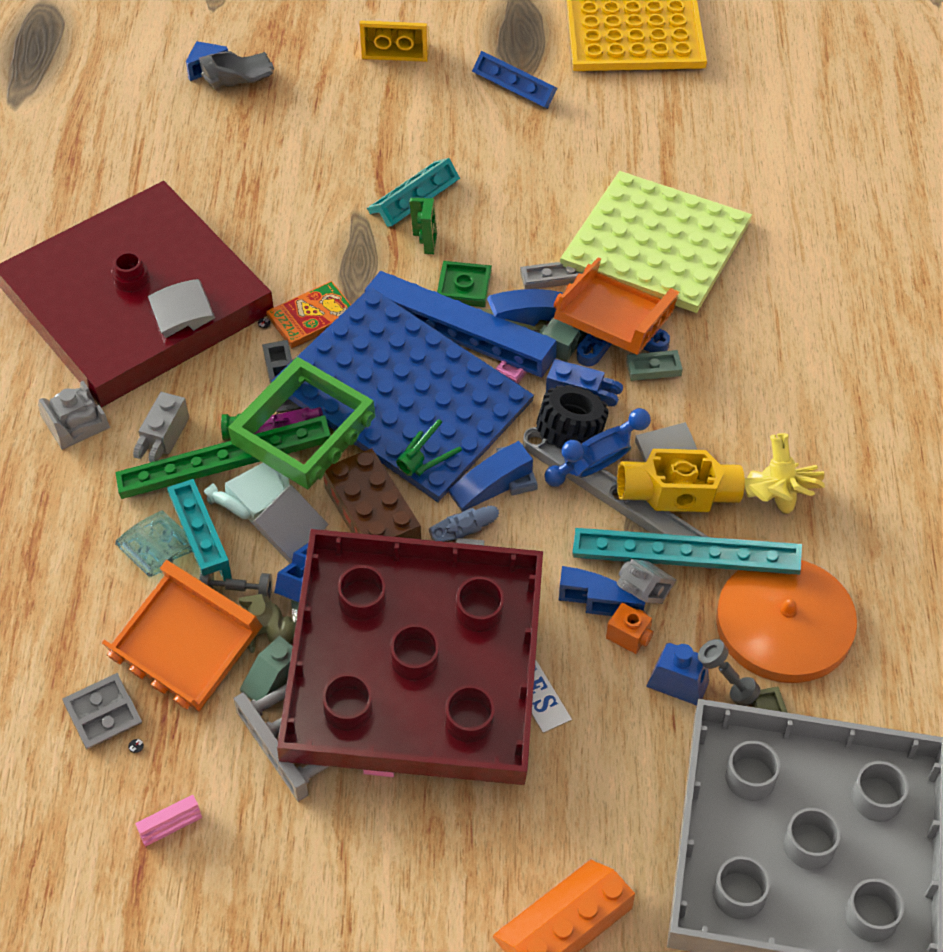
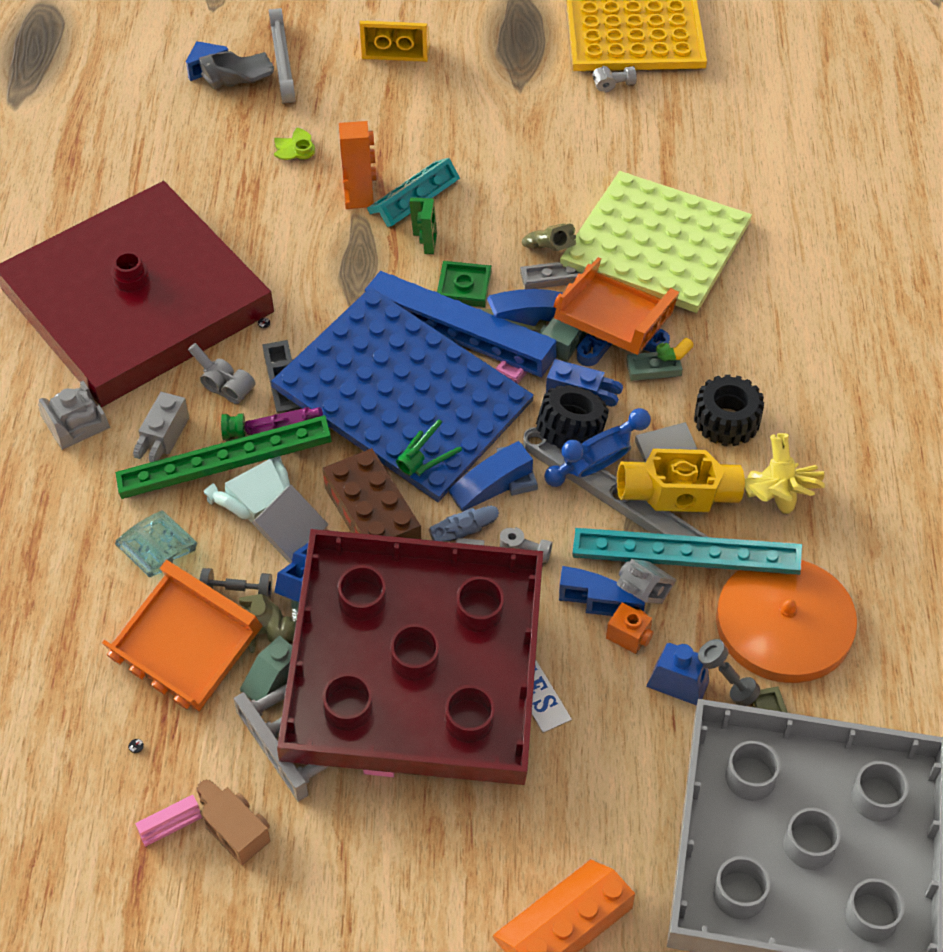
(101, 711): light grey slope -> none
(181, 306): light grey slope -> none
(199, 529): teal fence -> none
(220, 377): none -> light grey beam
(232, 821): none -> medium nougat hinge
(268, 402): bright green window -> none
(282, 56): none -> light grey piece
(296, 147): none -> lime plate
(308, 313): tile -> none
(356, 163): none -> orange wedge
(514, 79): blue plate -> none
(515, 539): none -> light grey leg
(554, 237): none -> olive animal
(606, 80): none -> light grey leg
(666, 353): none -> arm
(730, 394): none -> black tyre

